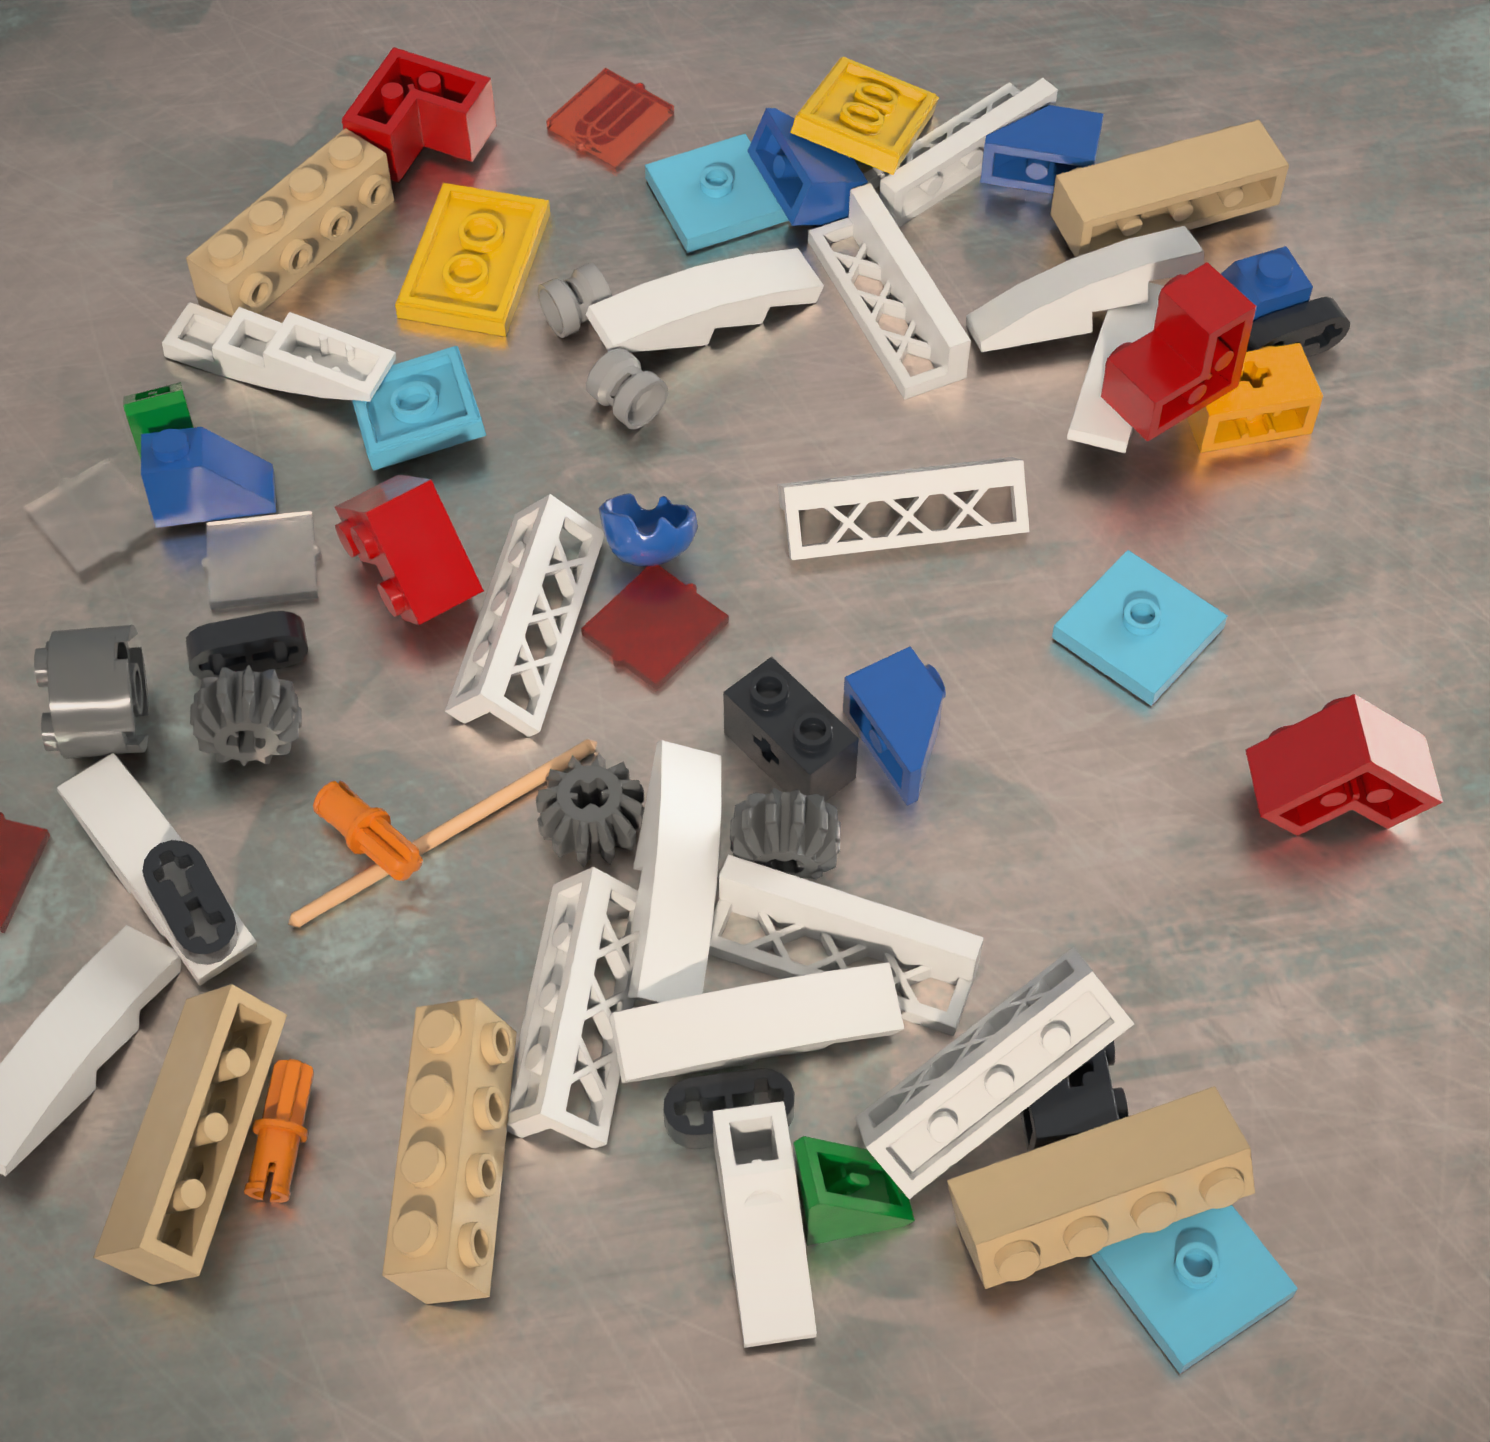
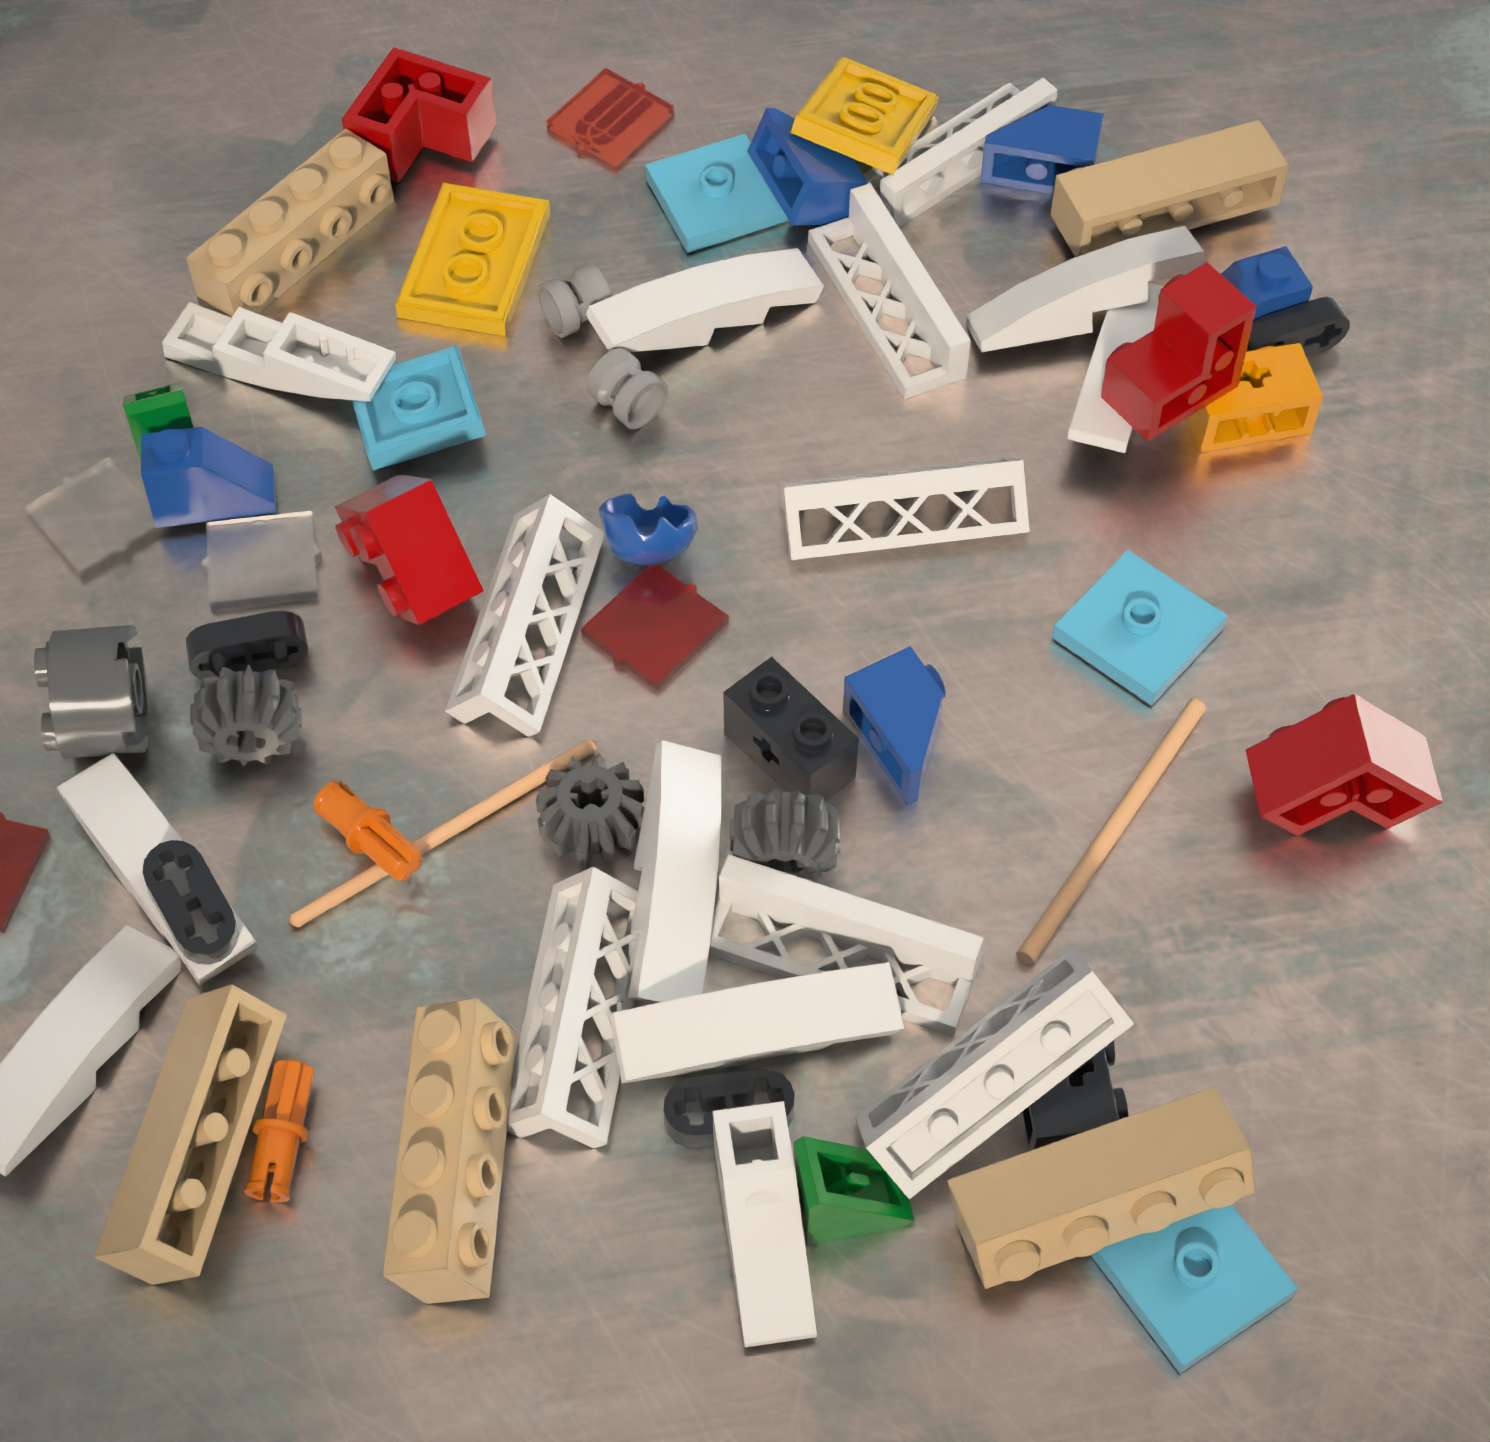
(1110, 832): none -> light nougat axle

